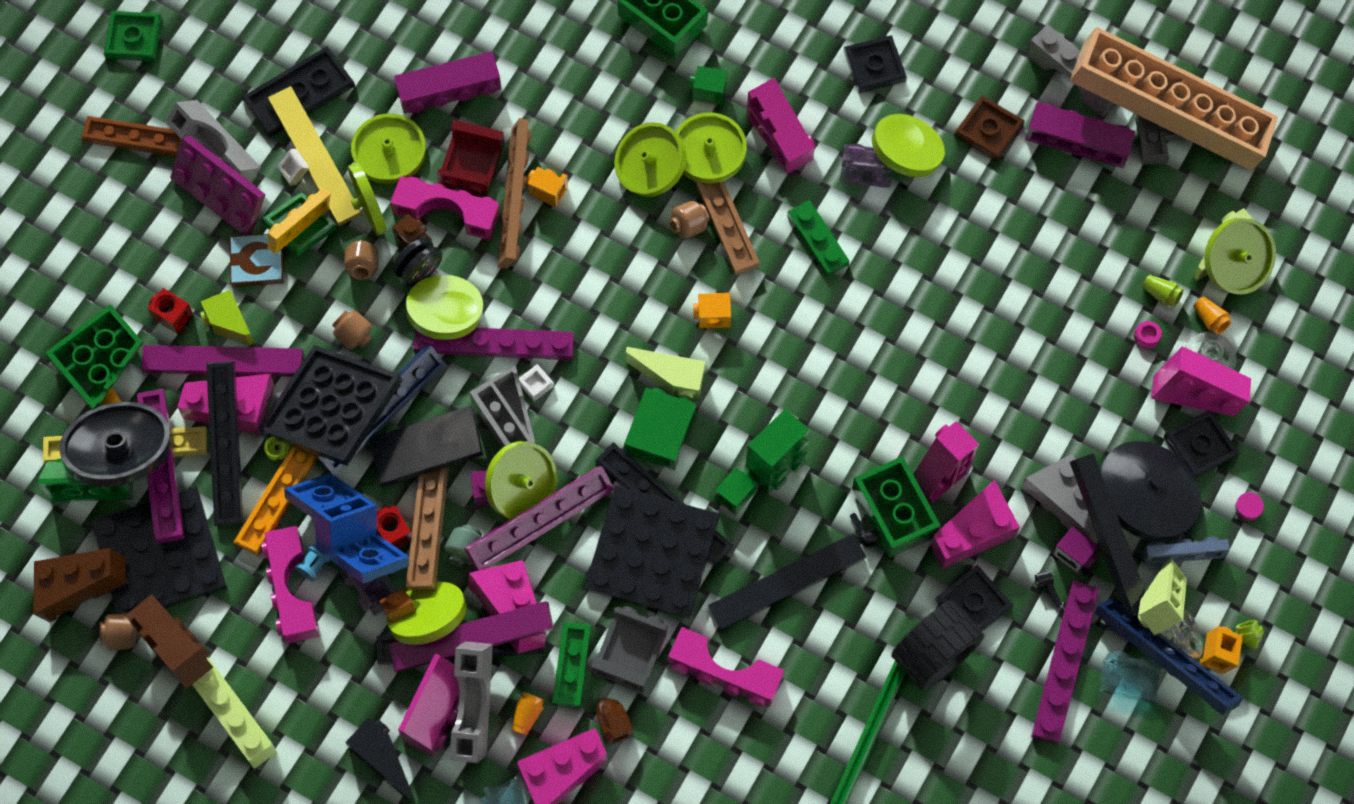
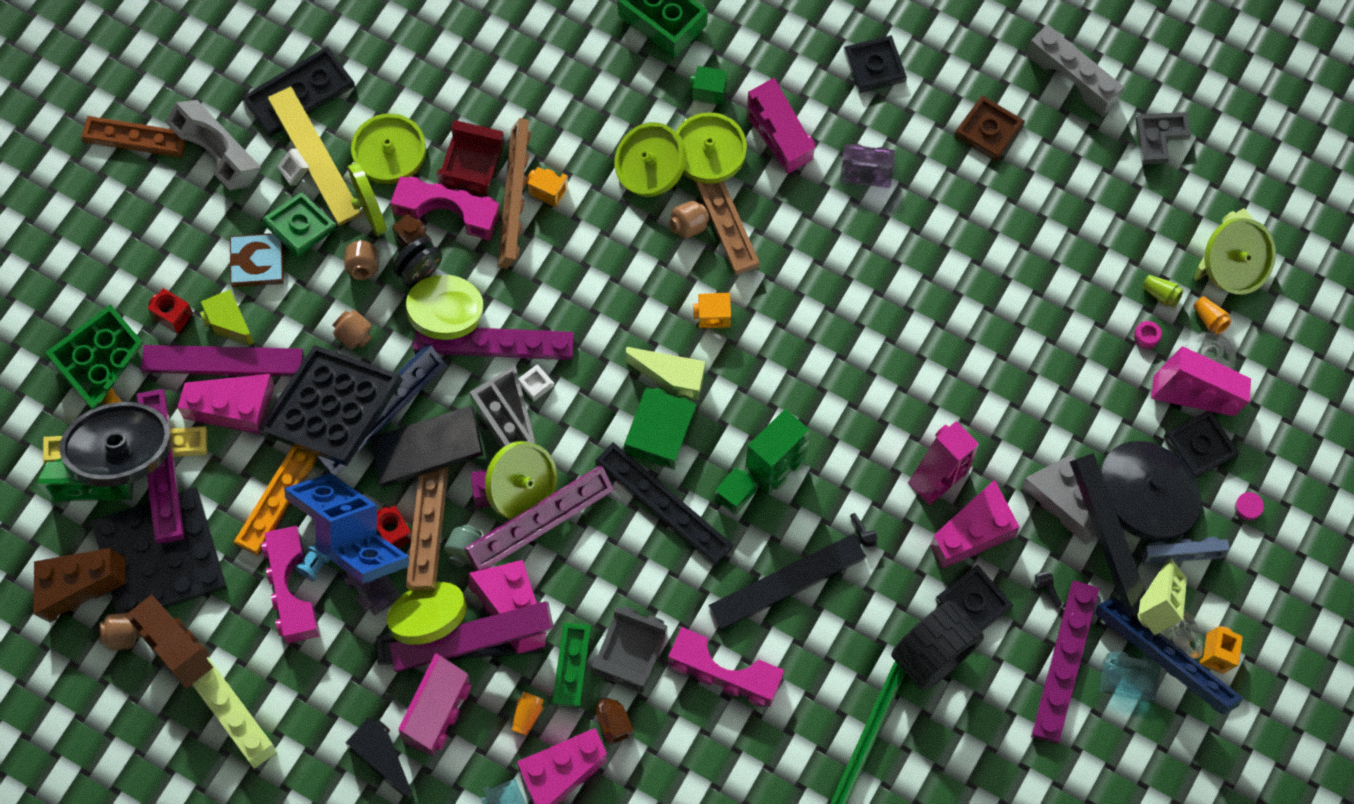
(133, 36): green tile -> none
(217, 185): magenta plate -> none
(224, 443): black tile -> none
(274, 454): lime plate -> none
(298, 220): yellow plate -> none
(397, 605): dark orange plate -> none
(448, 82): magenta brick -> none
(473, 674): light grey arch -> none
(652, 552): black plate -> none
(818, 238): green plate -> none
(895, 506): green brick -> none
(908, 145): lime piece -> none
(1076, 550): magenta brick -> none
(1080, 135): magenta brick -> none
(1174, 99): light nougat brick -> none
(1251, 633): lime plate -> none

